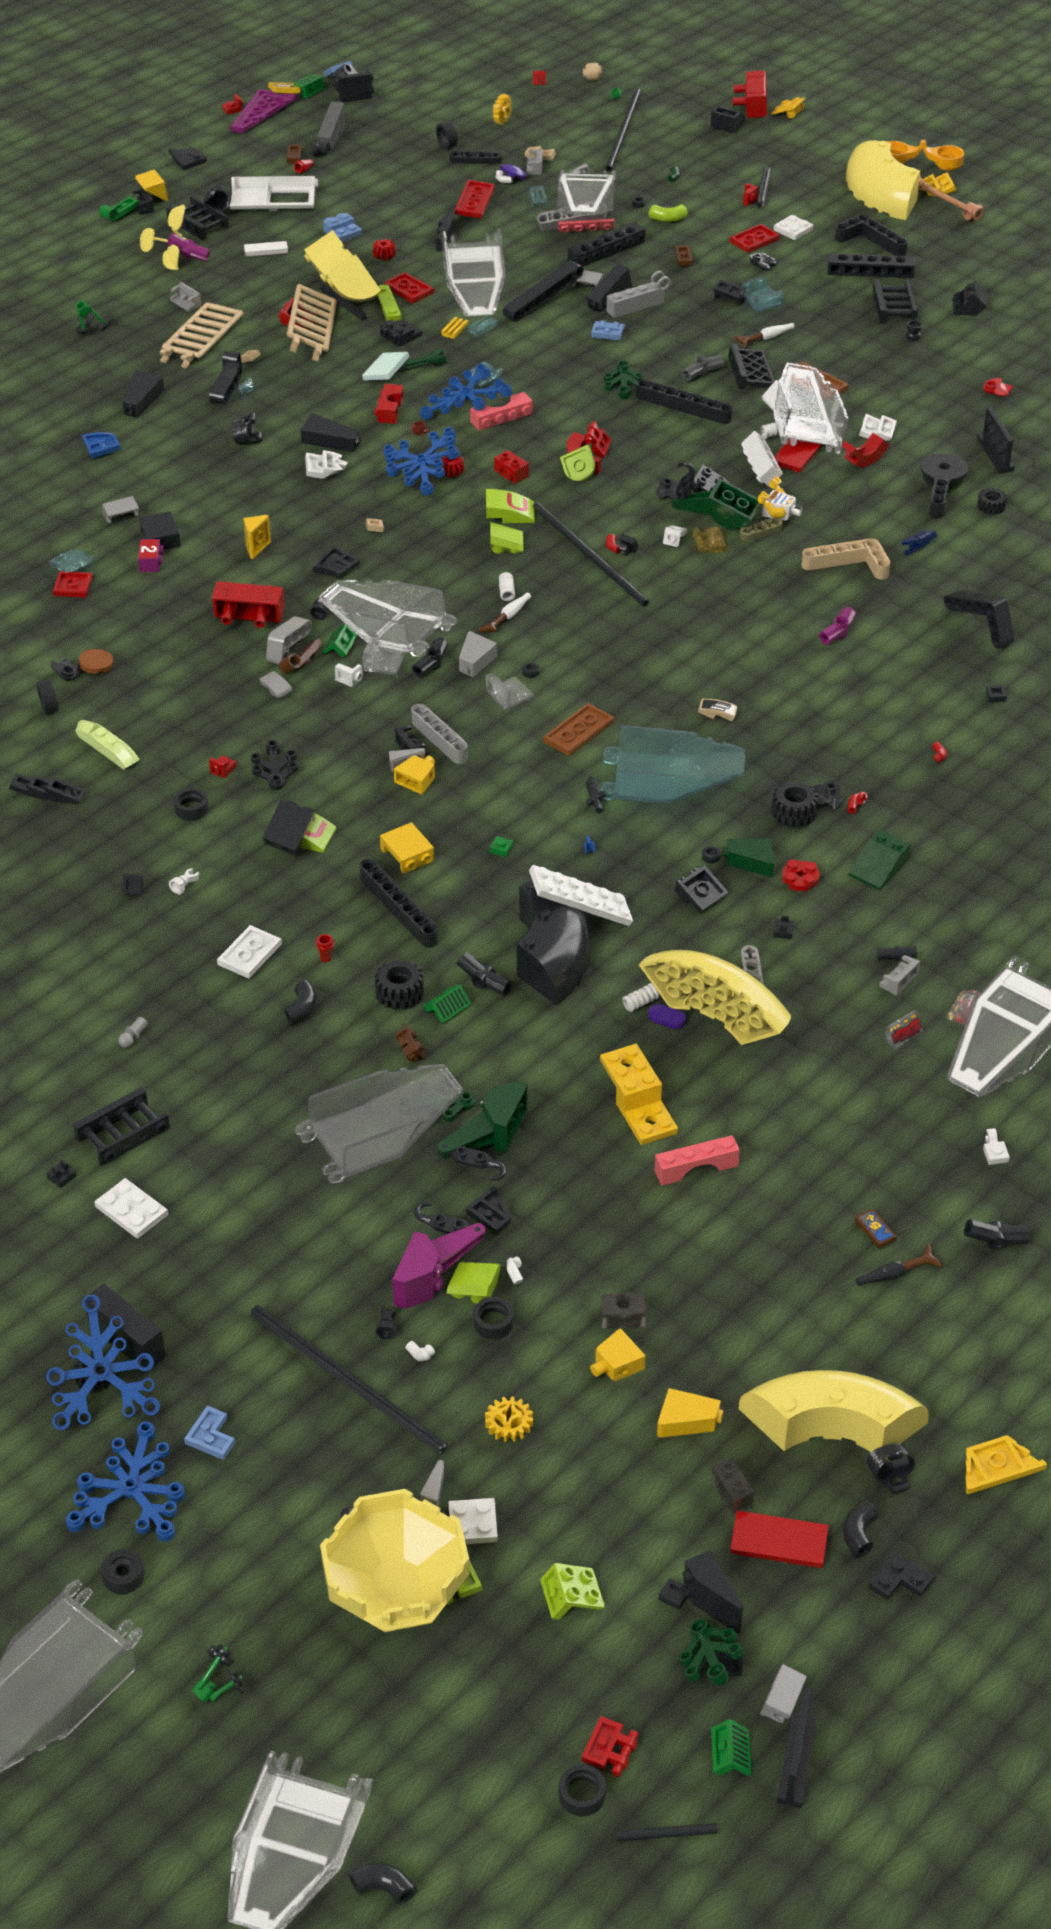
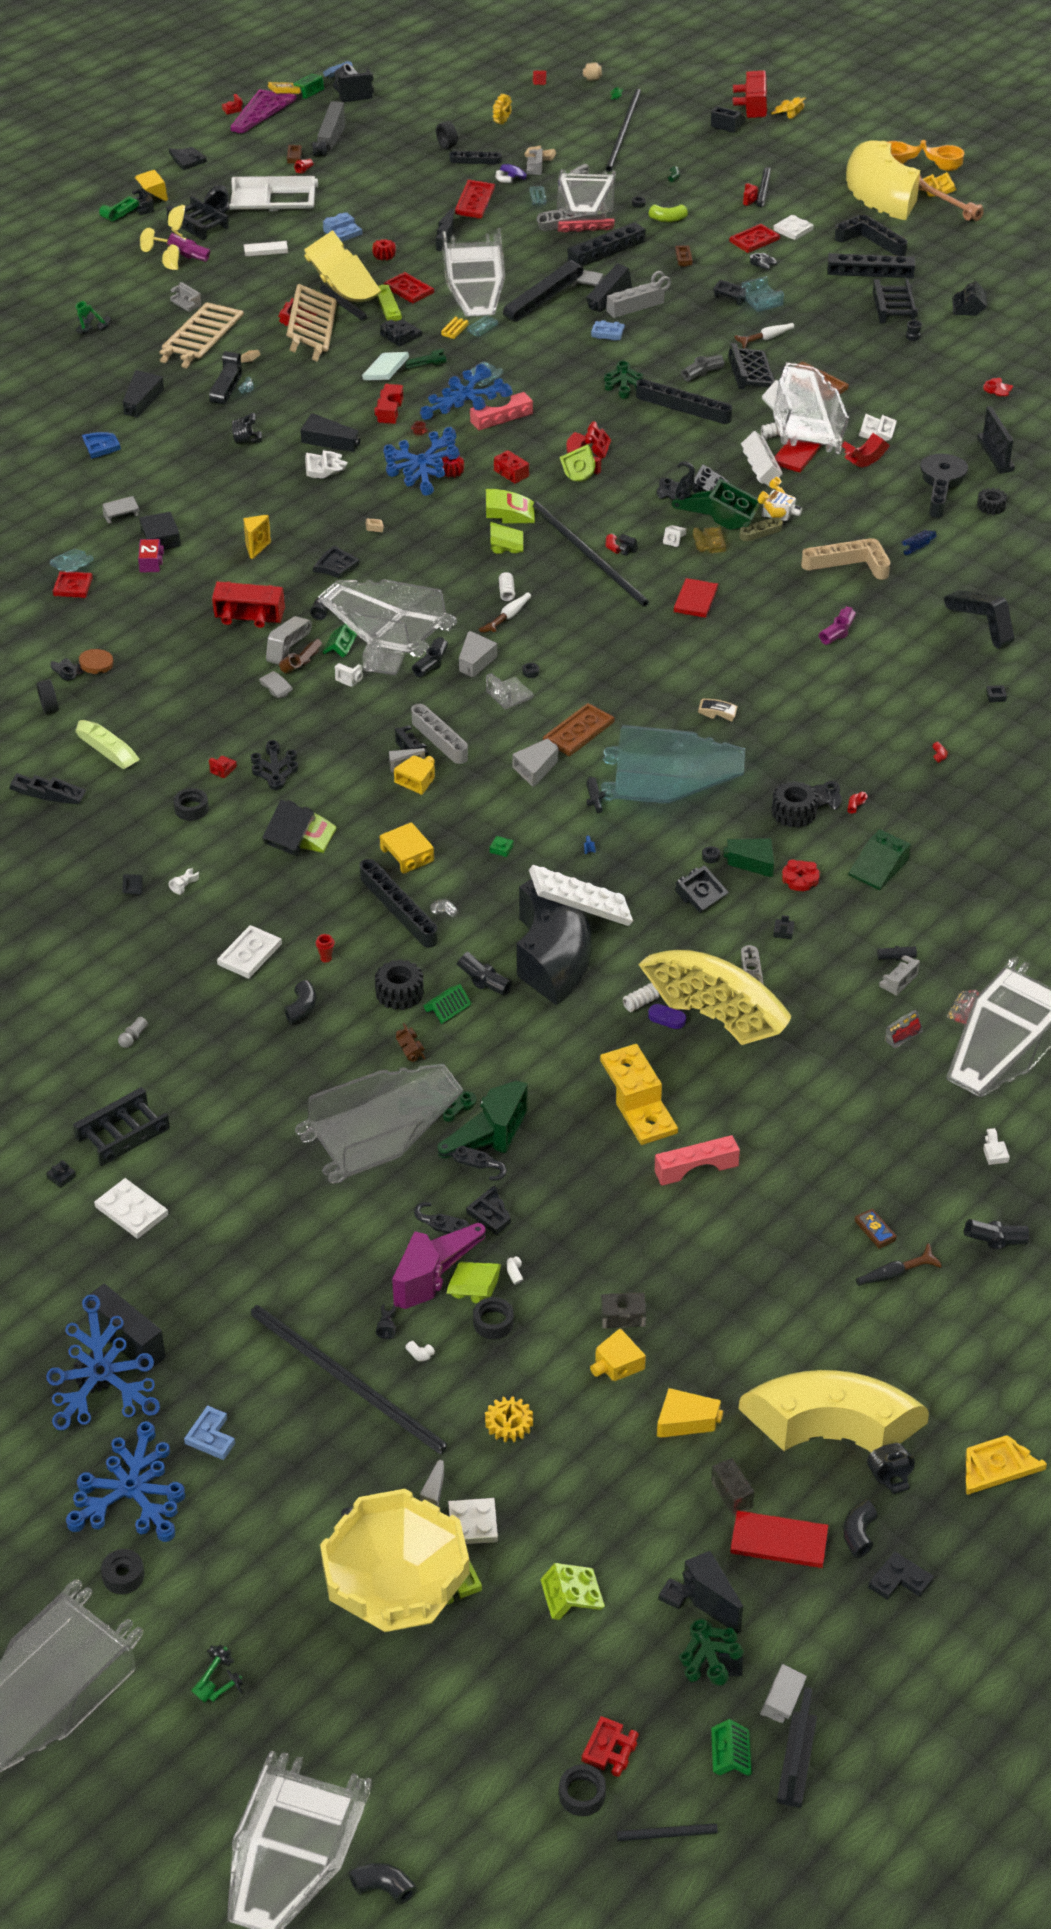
(443, 905): none -> clear arm
(535, 761): none -> light grey slope
(695, 597): none -> red tile

